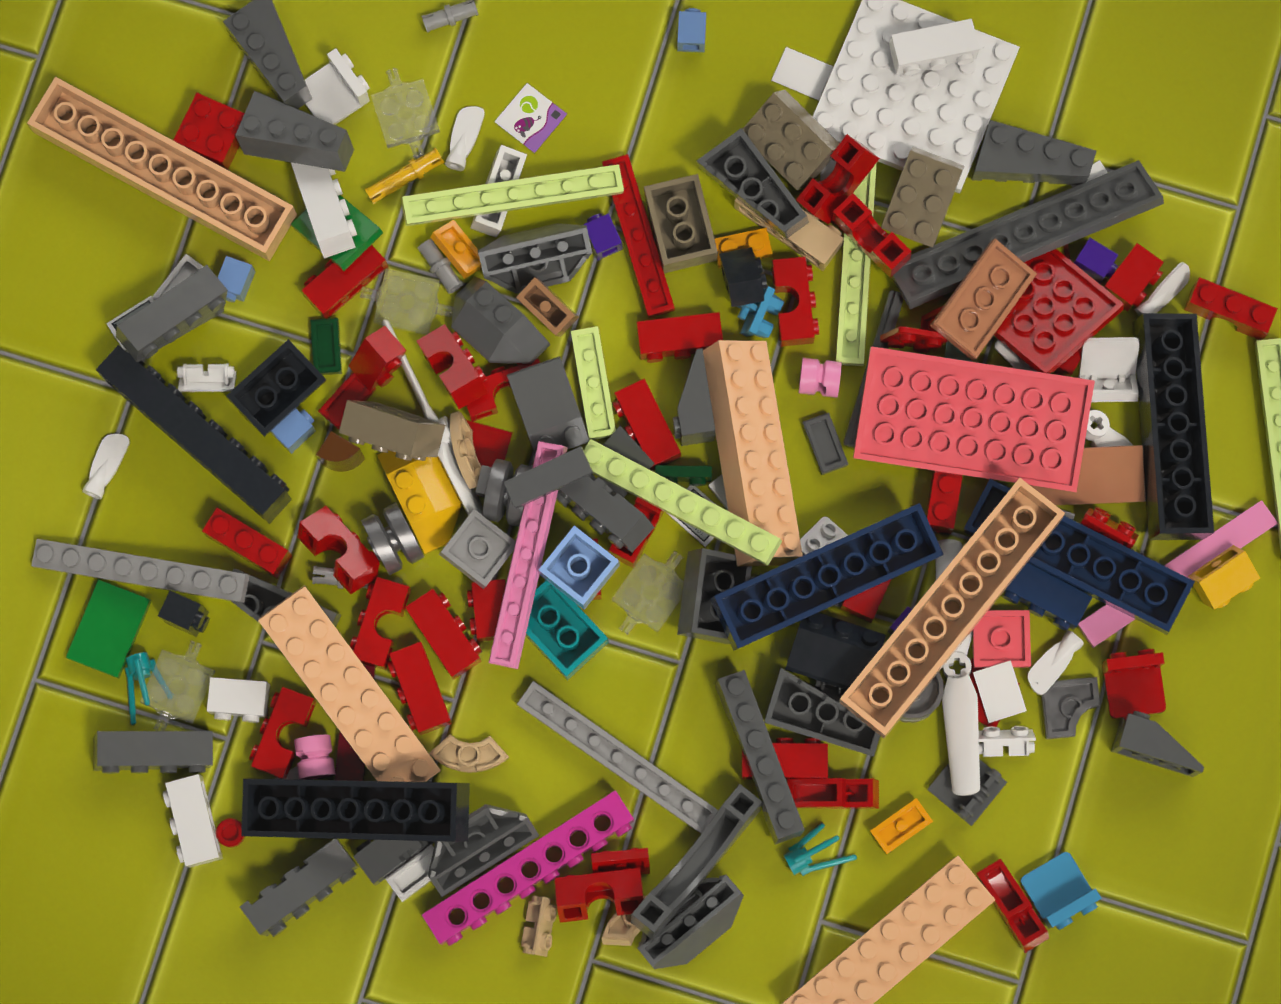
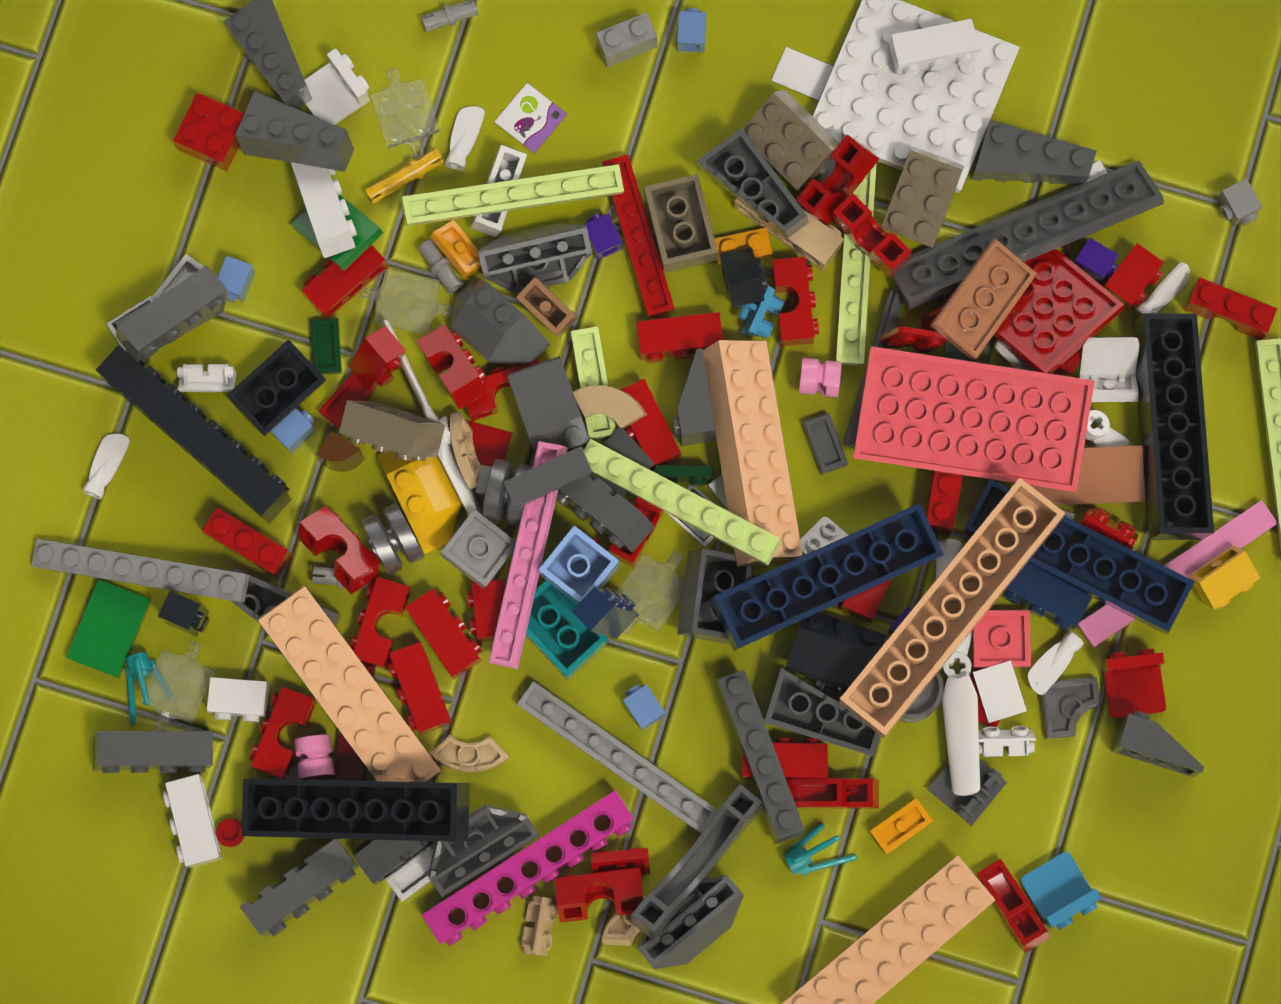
(162, 168): light nougat brick -> none
(606, 612): none -> dark blue brick
(609, 402): none -> tan tile
(626, 39): none -> light grey brick
(643, 706): none -> medium blue brick
(1239, 203): none -> light grey brick

